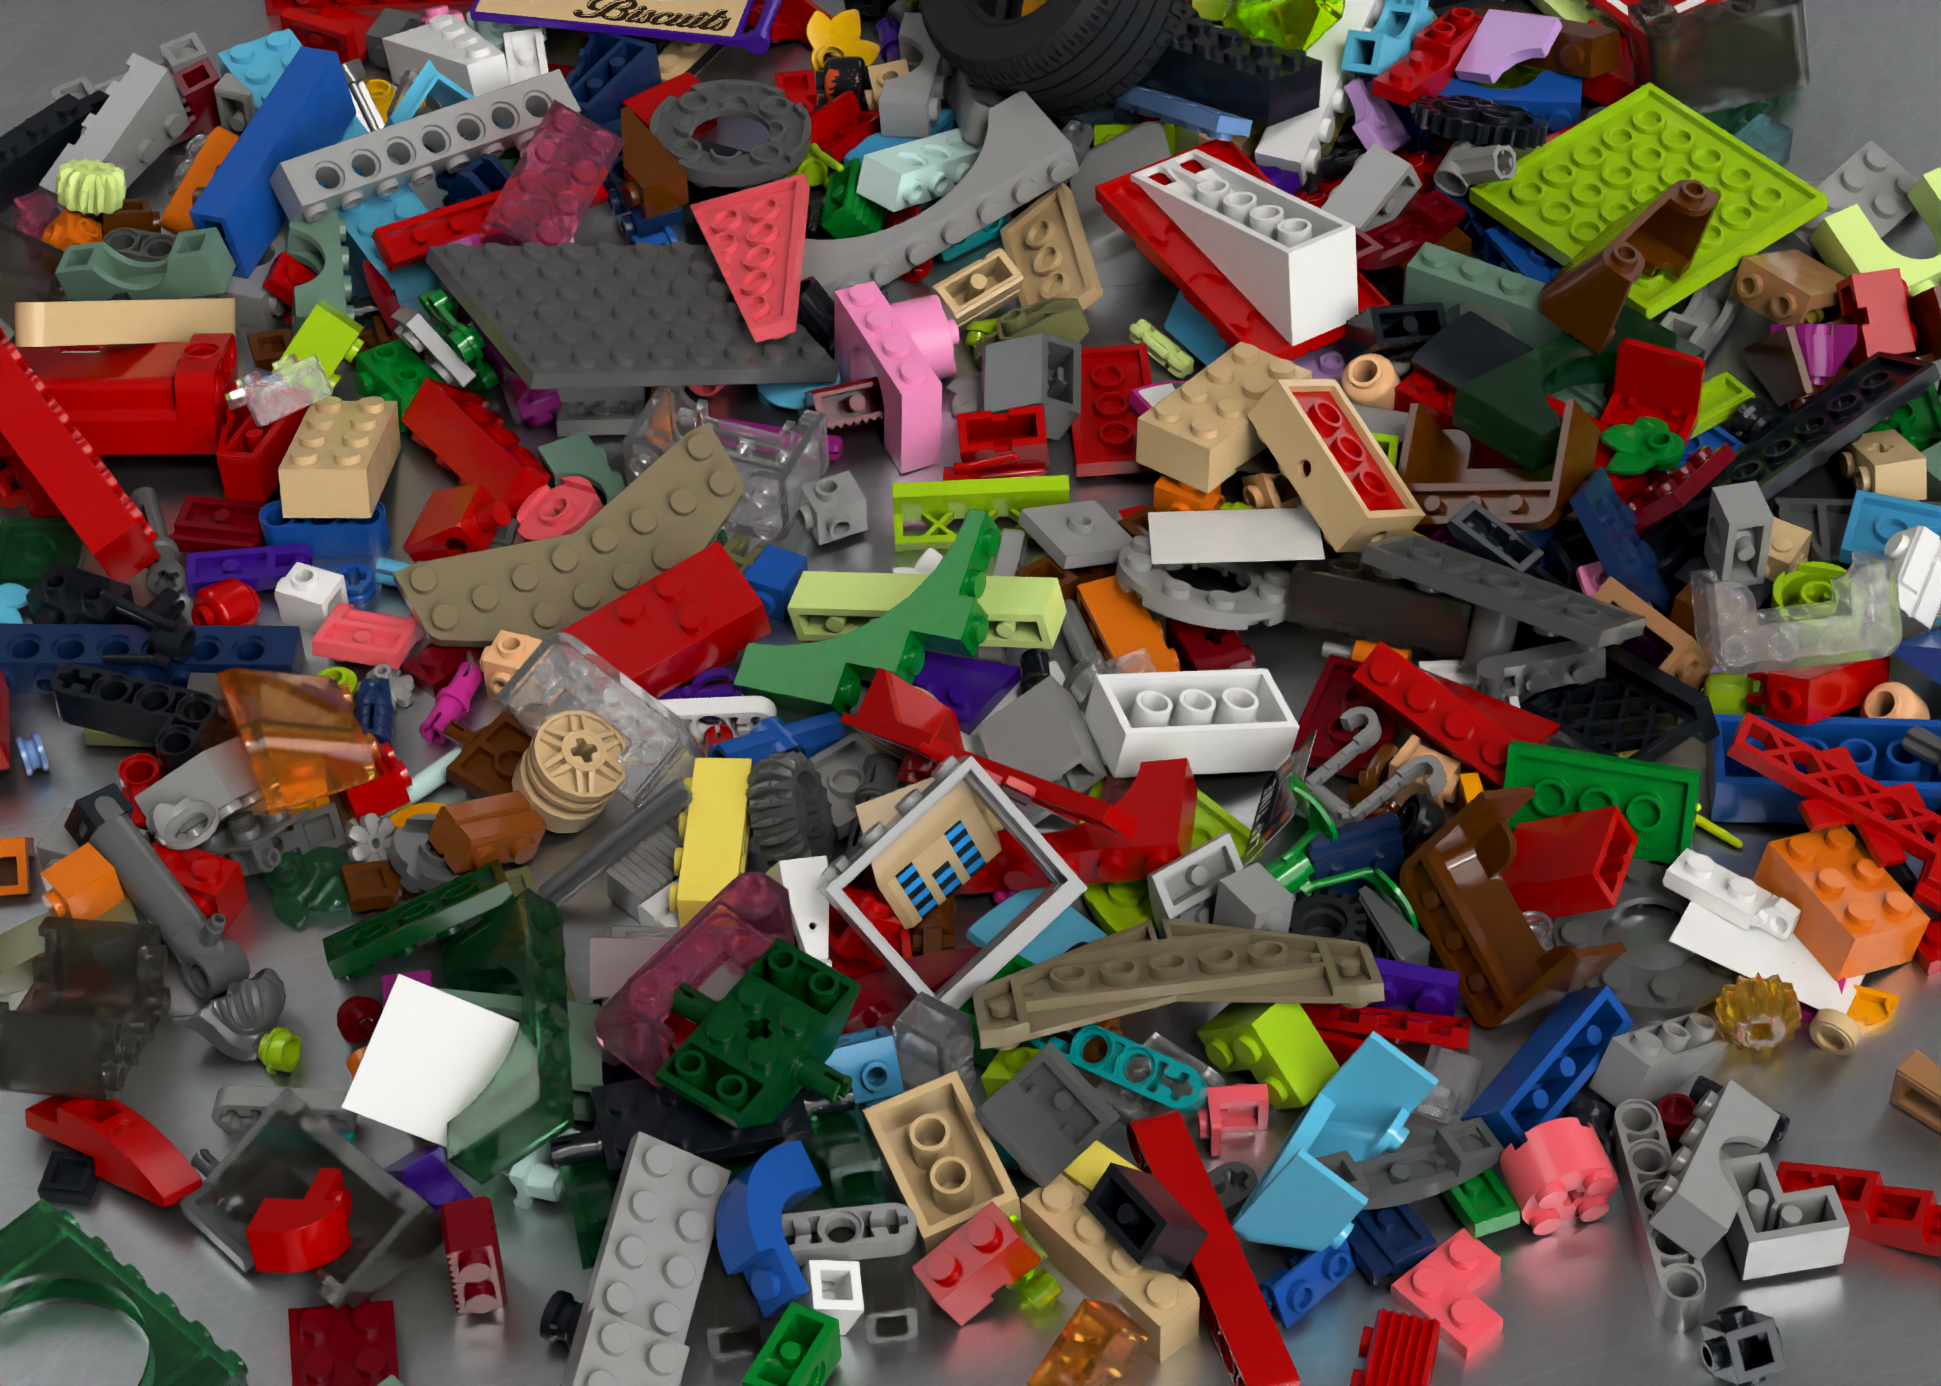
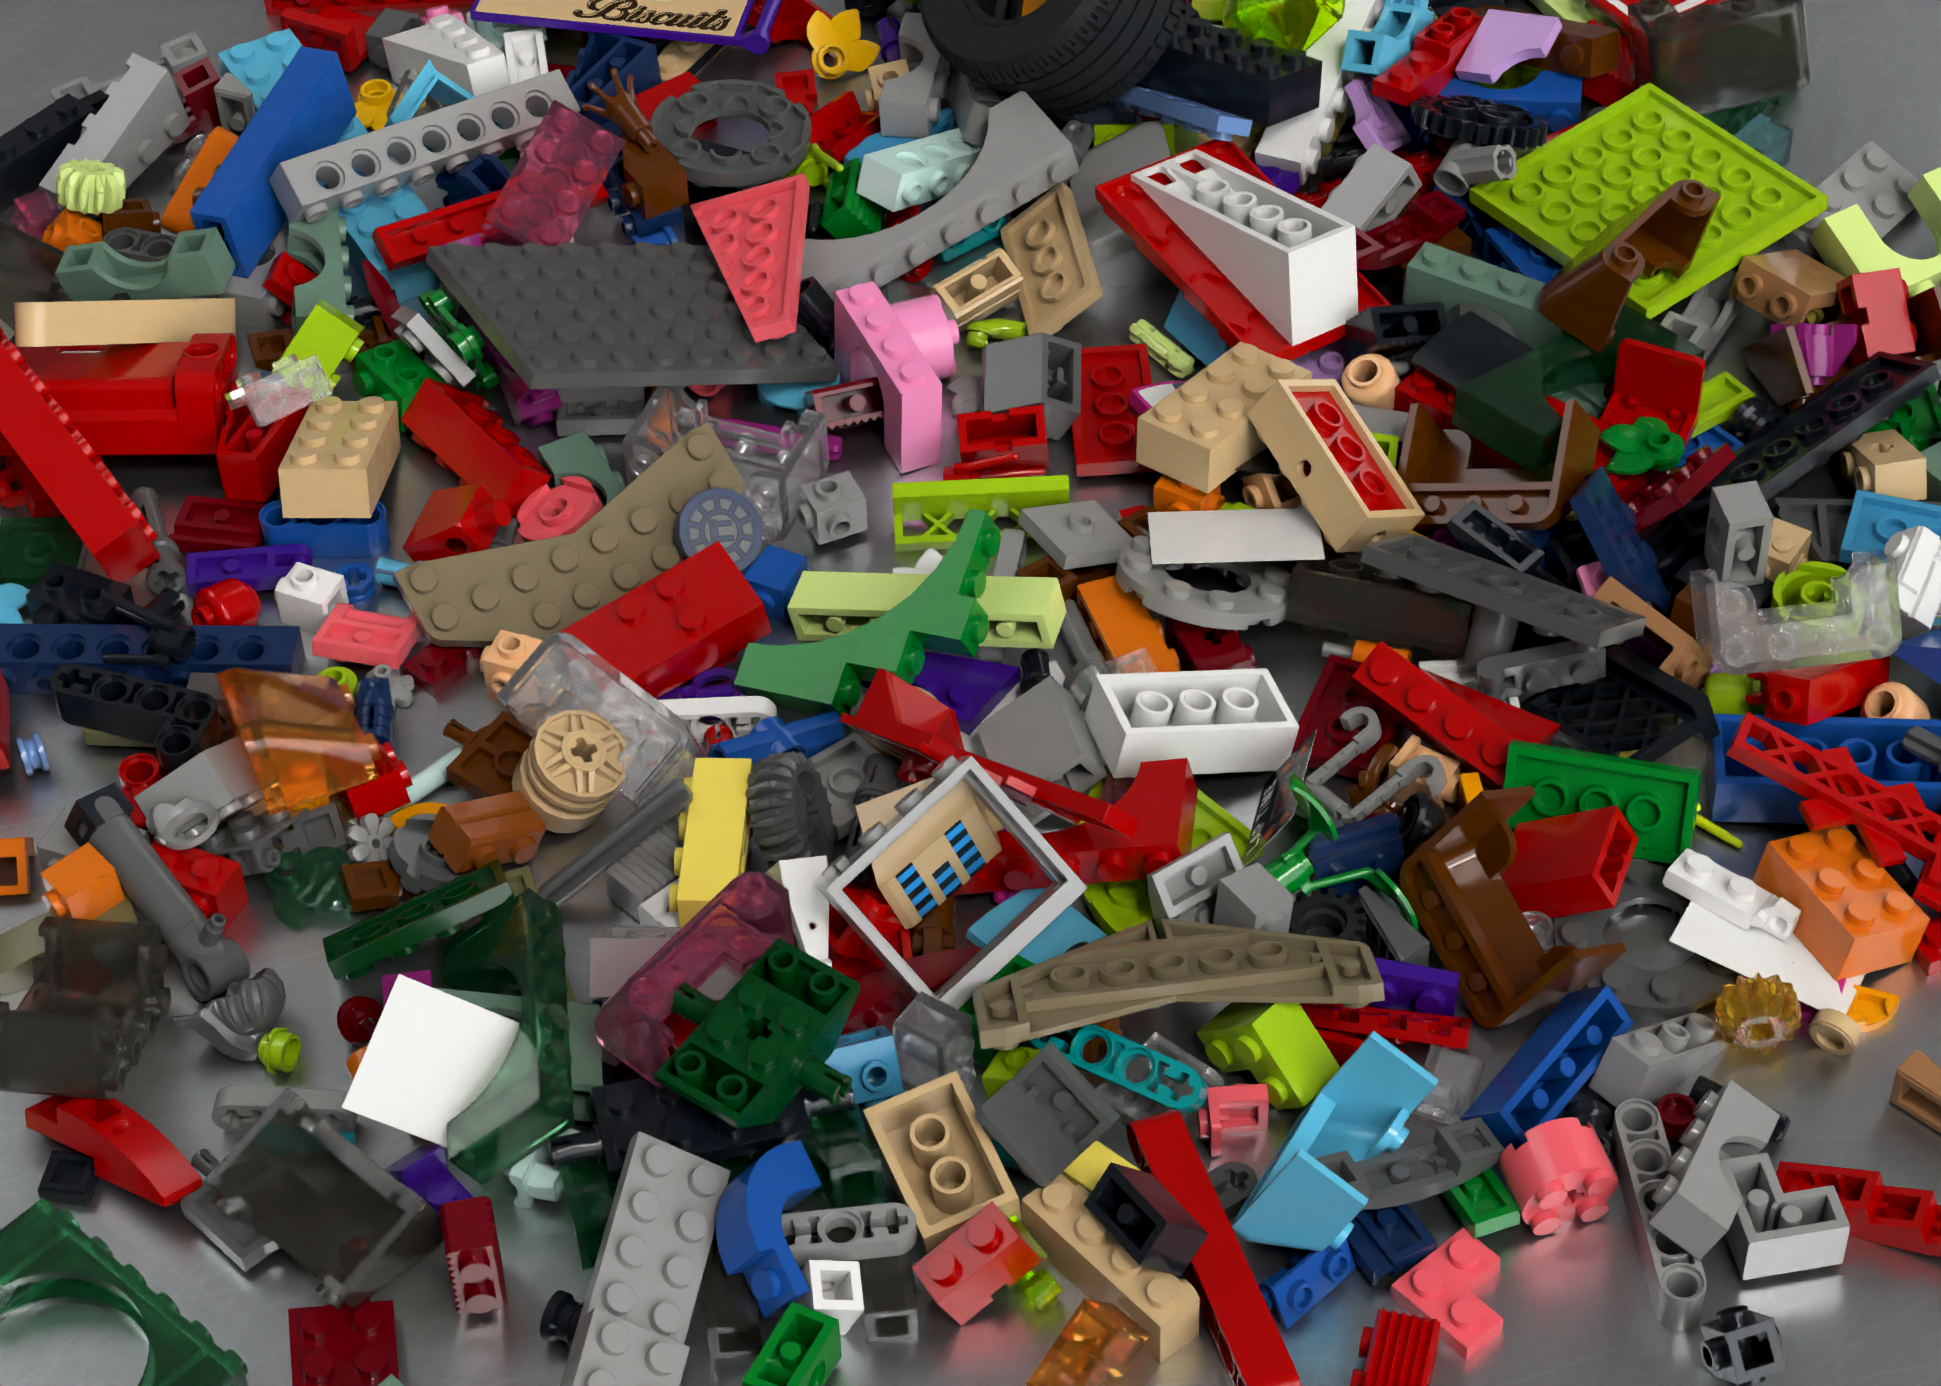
(305, 1231): red brick -> none
(363, 101): piece -> none
(452, 702): dark pink pin -> none
(625, 112): none -> reddish brown piece
(720, 517): none -> tile
(843, 75): black head -> none
(1051, 316): olive hinge -> none

